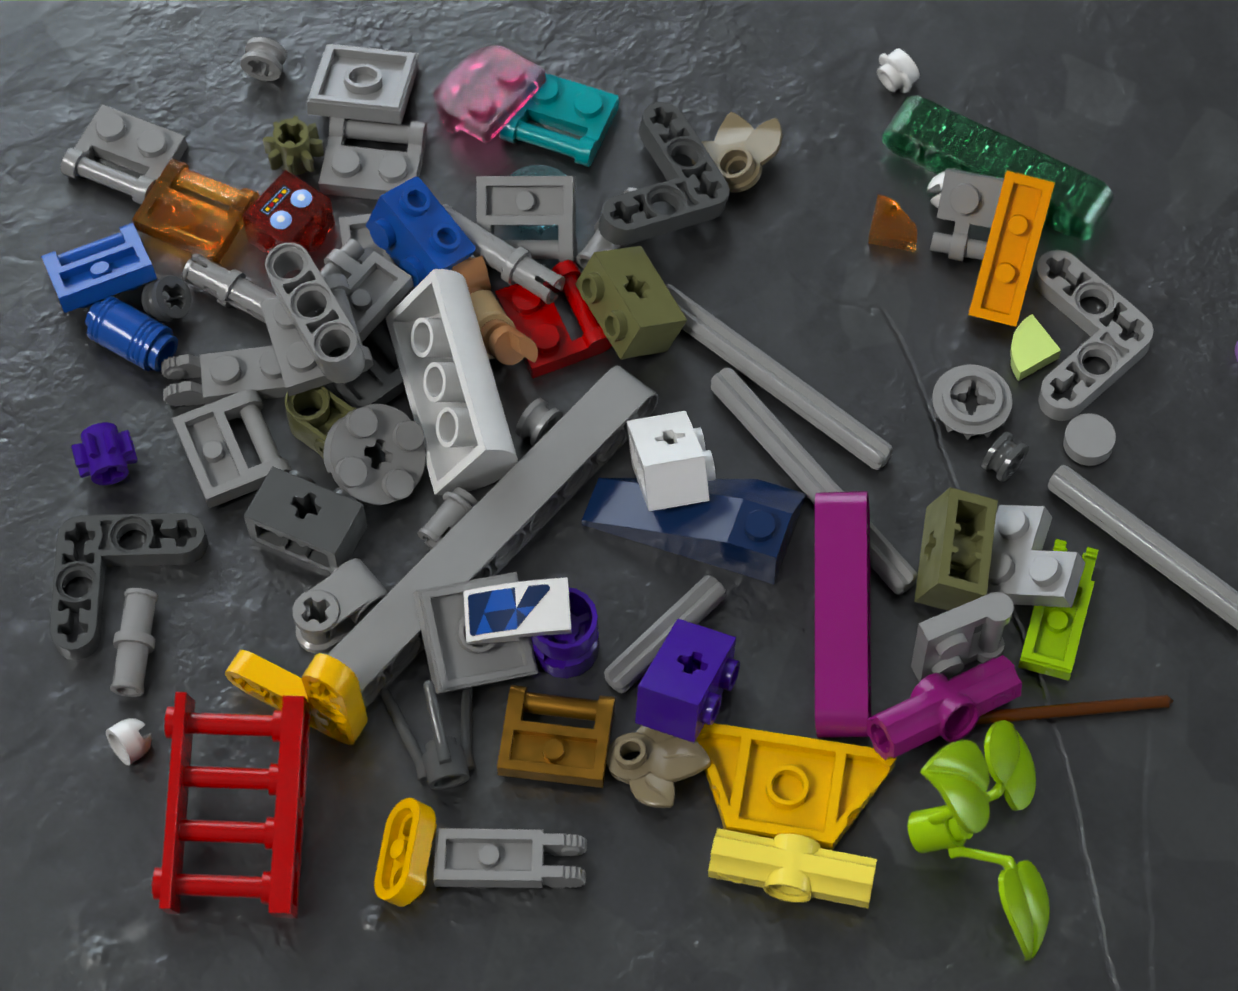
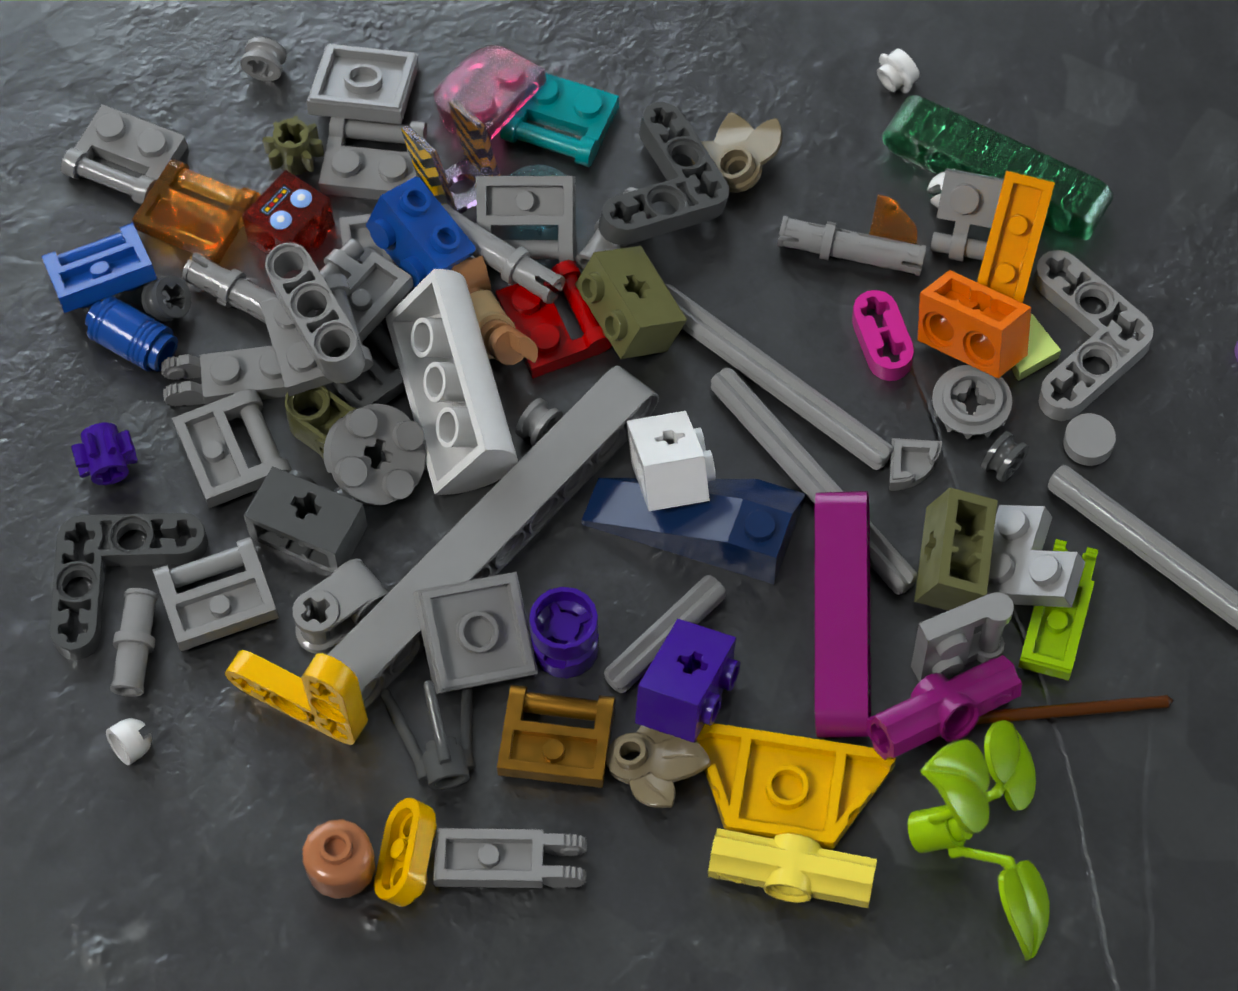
(218, 606): none -> light grey plate
(279, 833): red fence -> none
(338, 859): none -> nougat head
(453, 509): light grey pin -> none
(478, 159): none -> piece
(517, 610): slope -> none
(851, 245): none -> light grey pin
(873, 338): none -> dark pink beam
(912, 462): none -> light grey tile
(974, 324): none -> orange brick

